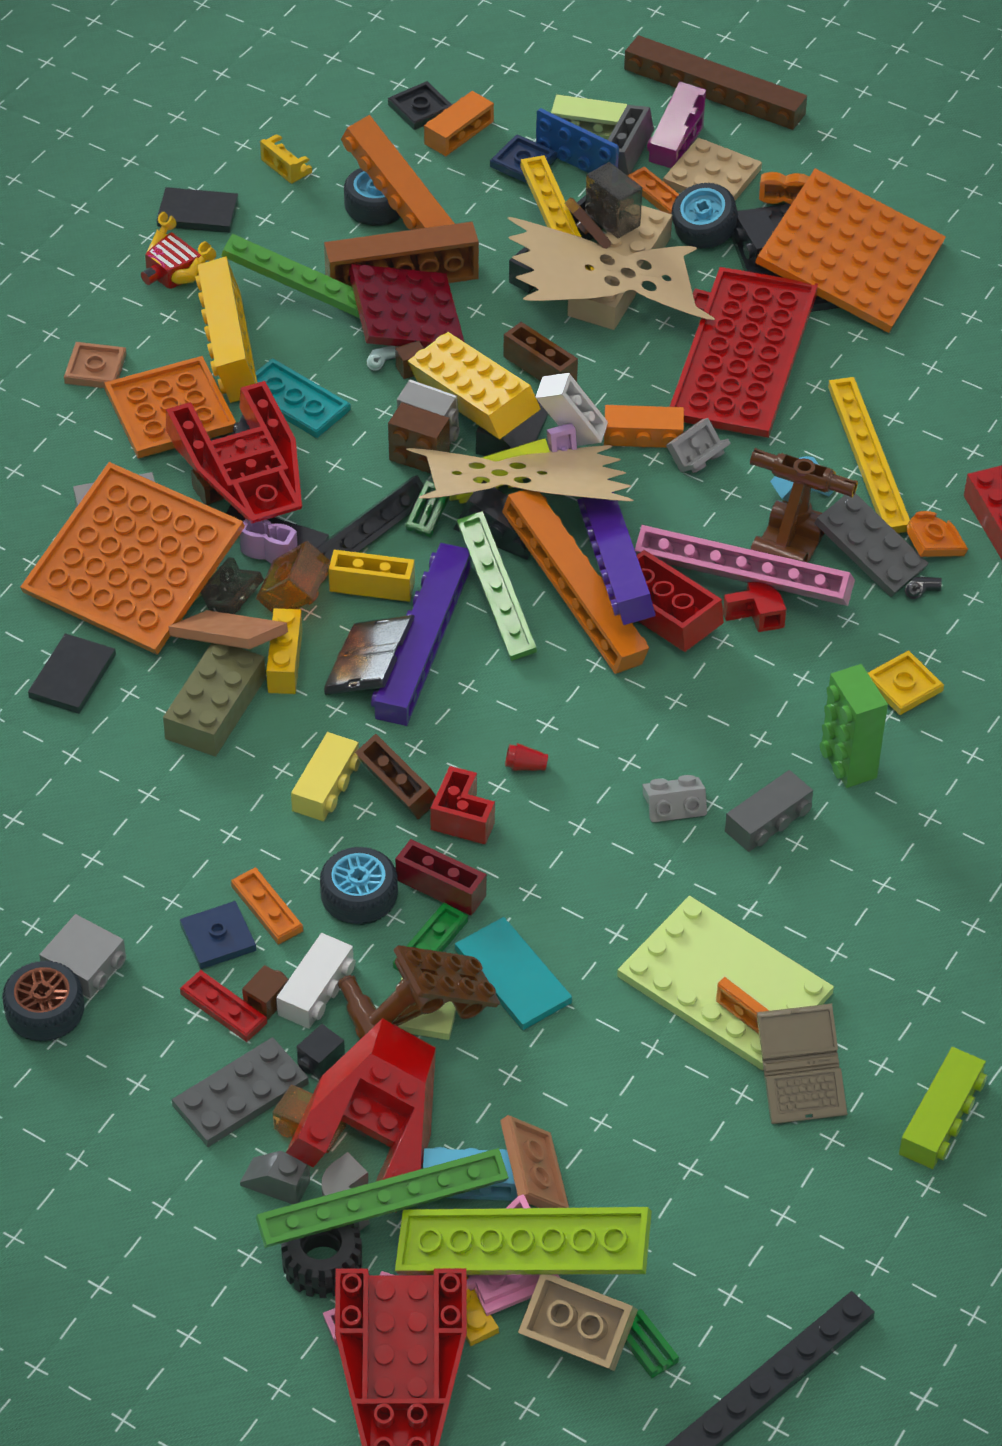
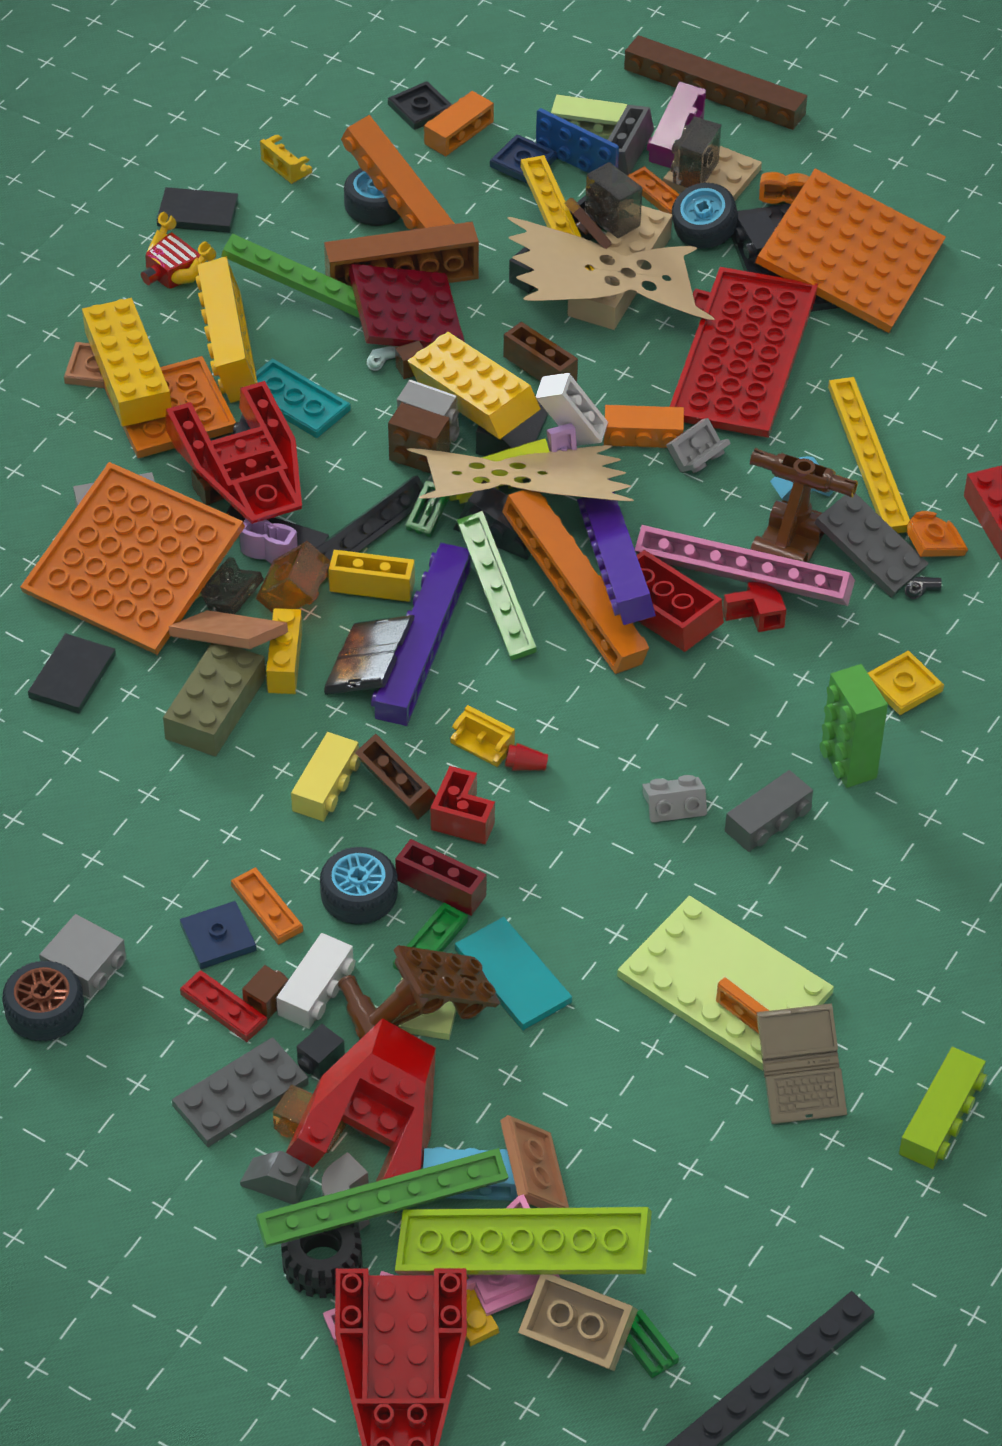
(126, 361): none -> yellow brick
(482, 736): none -> yellow hinge
(696, 152): none -> clear smoke brick

